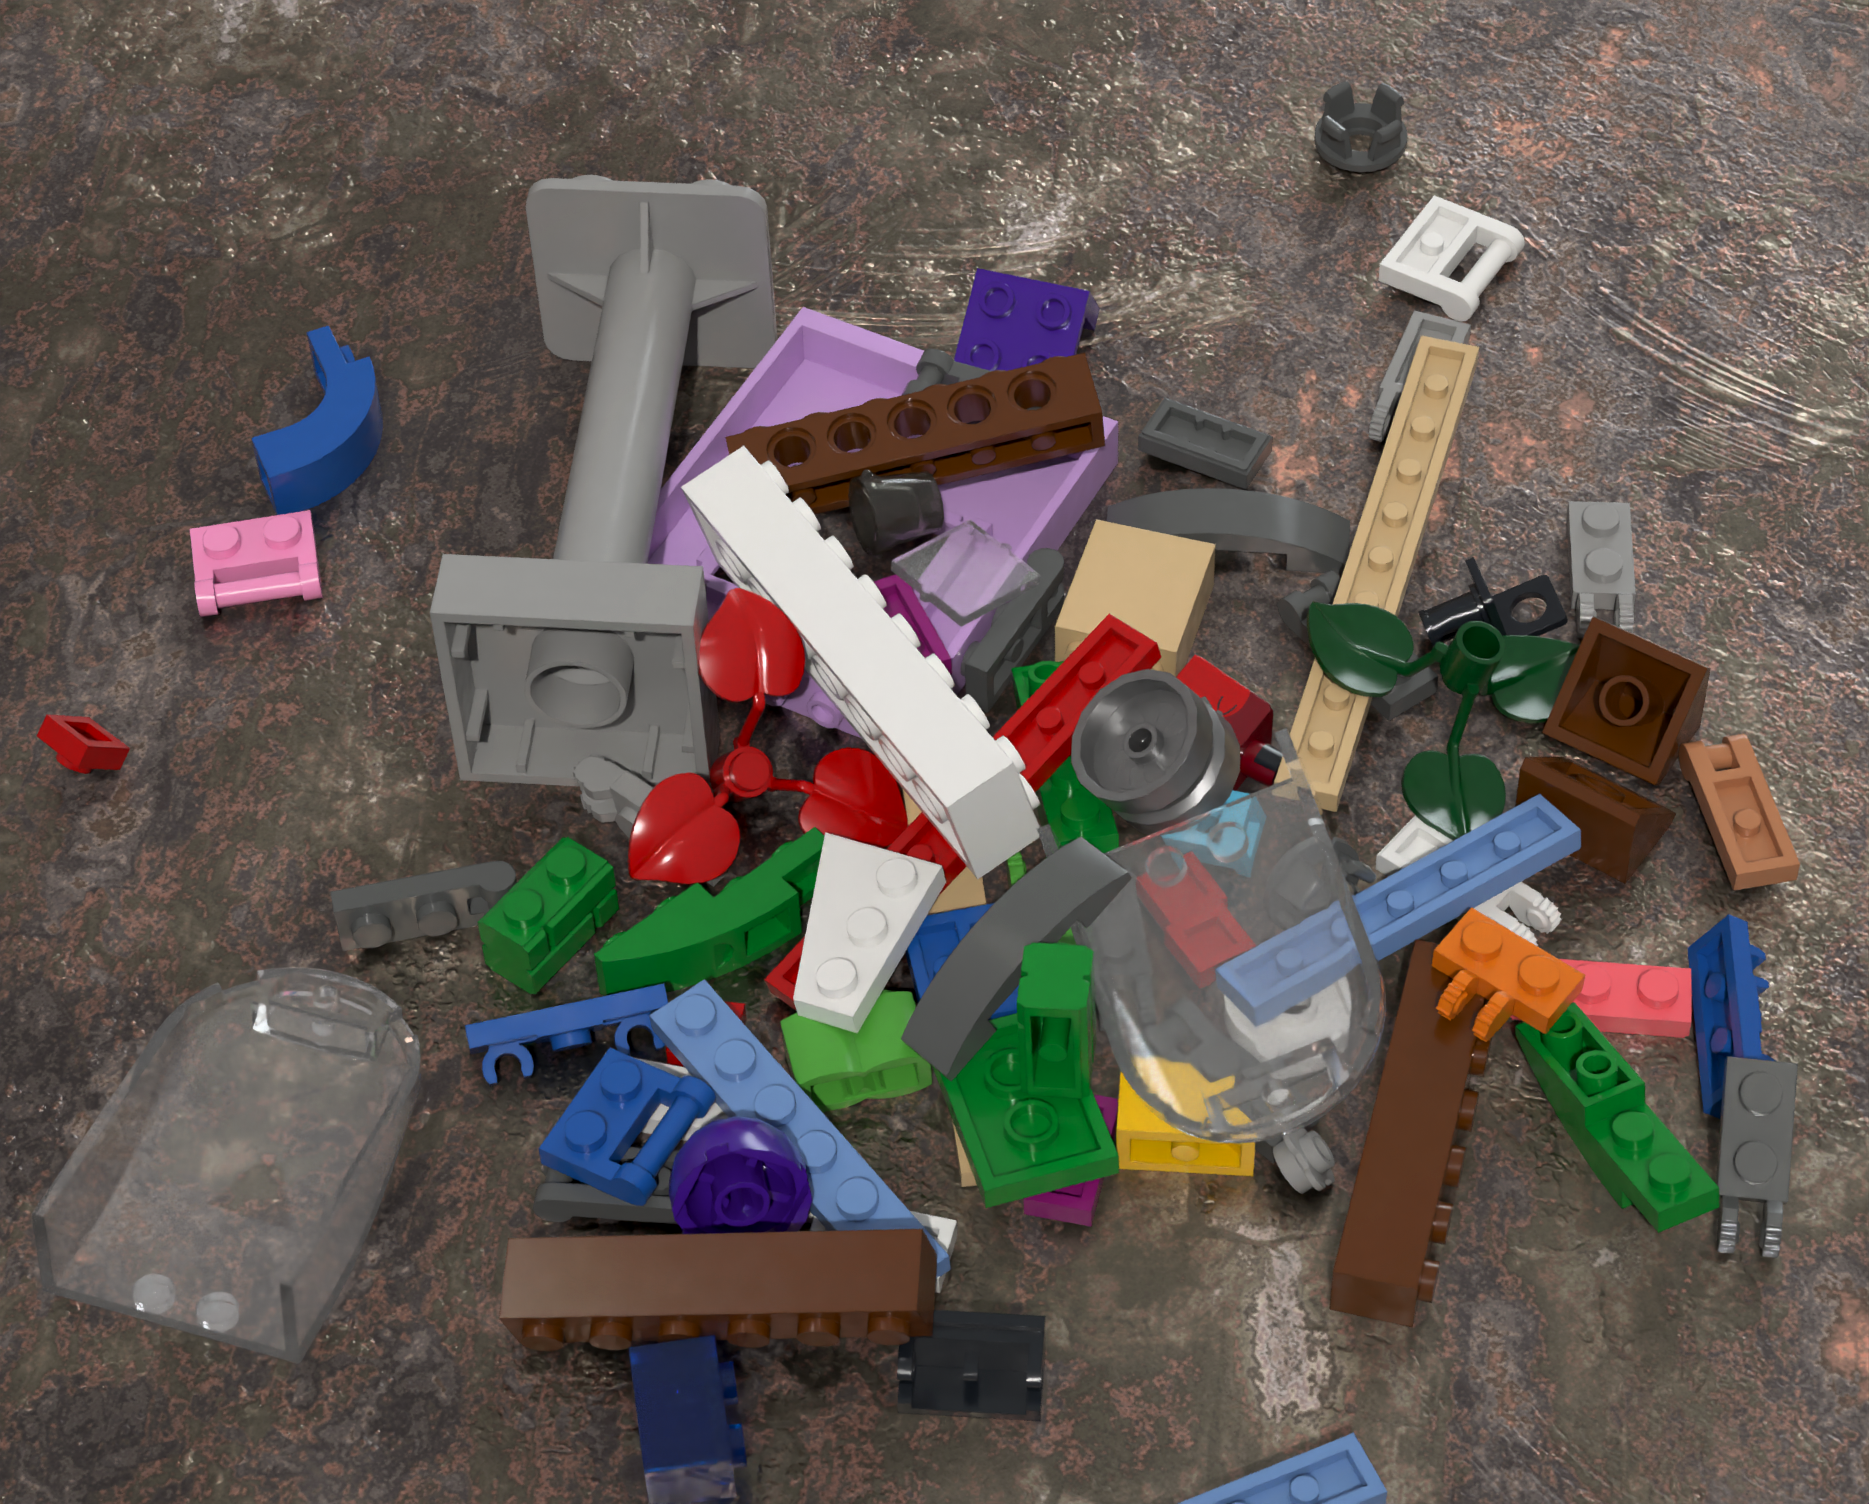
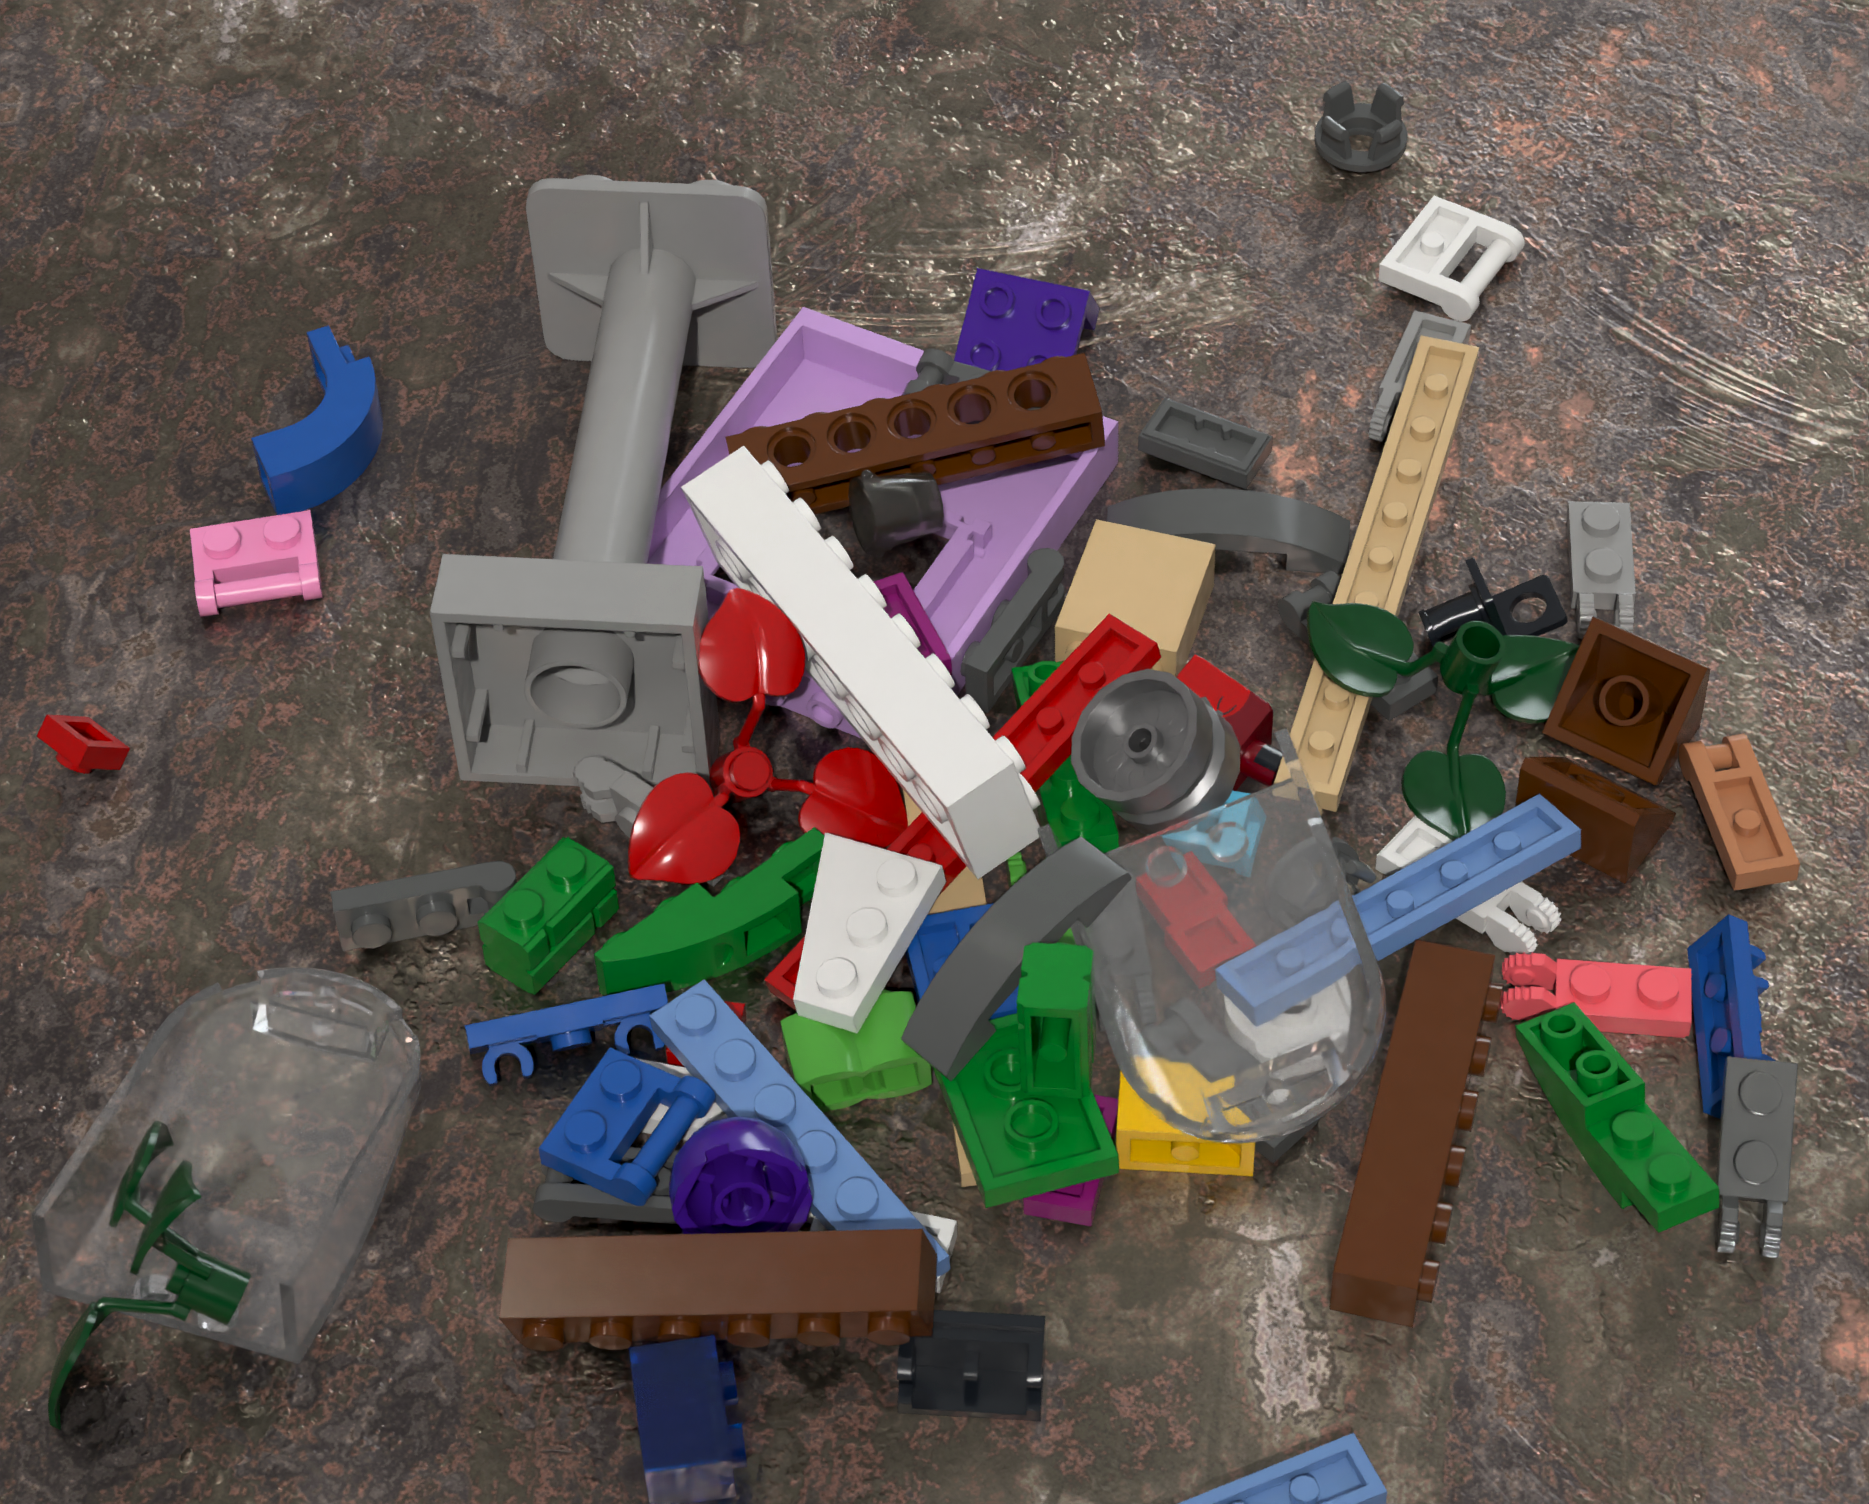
(197, 1279): none -> dark green plant
(965, 572): clear piece -> none
(1305, 1160): light grey plate -> none
(1507, 972): orange hinge -> none

